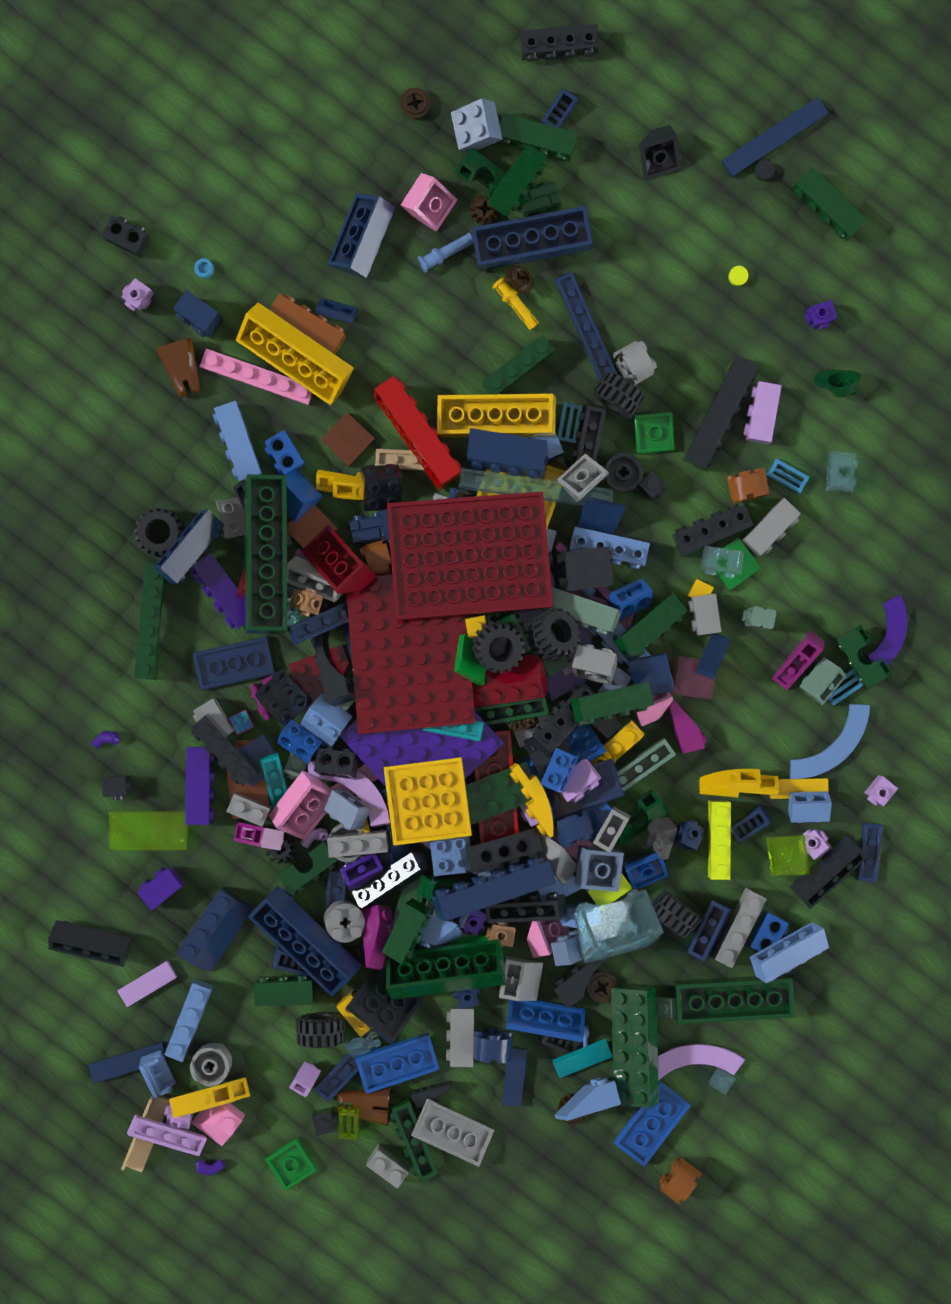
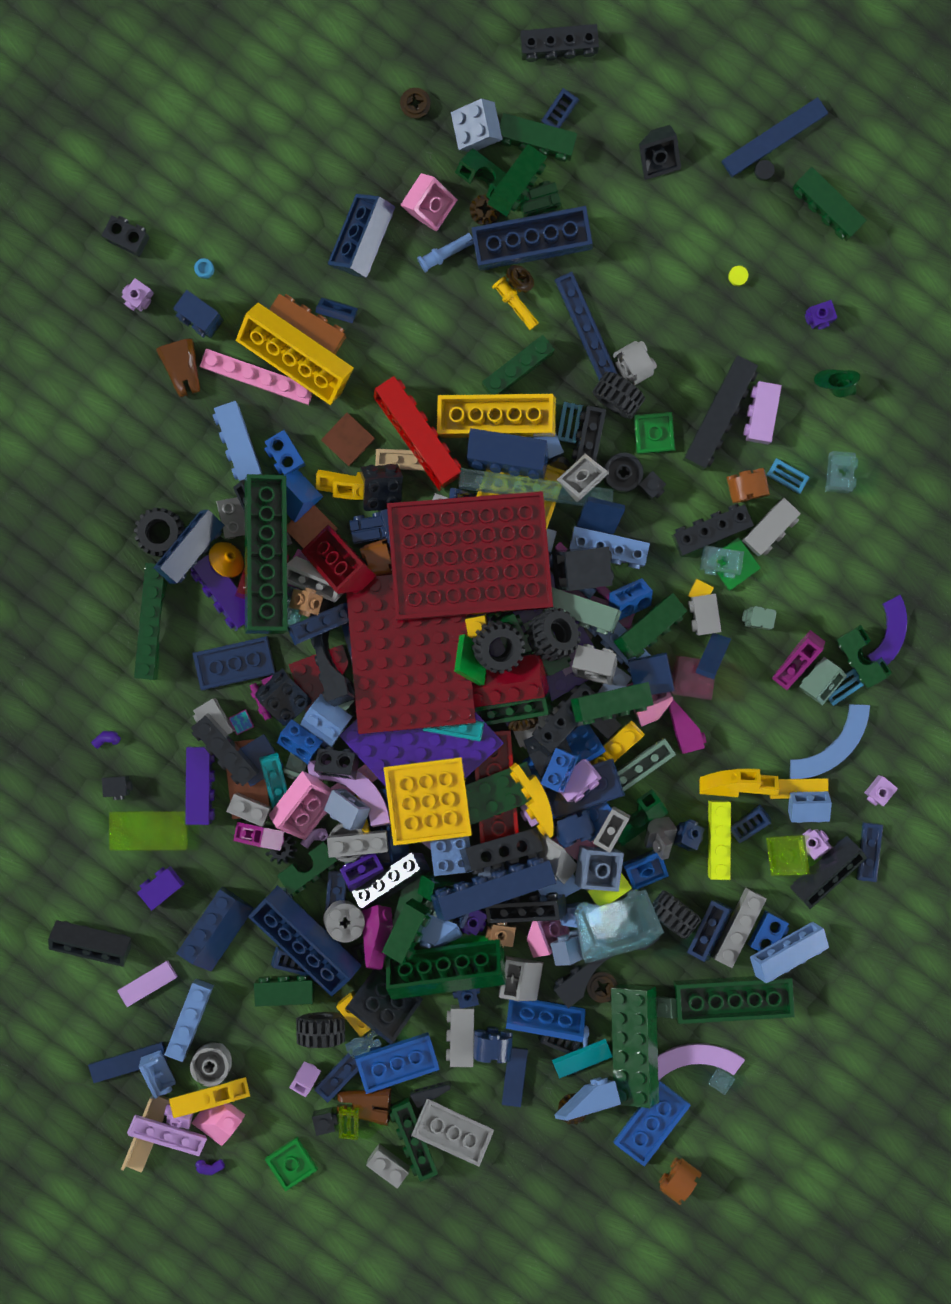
(220, 560): none -> light orange dish

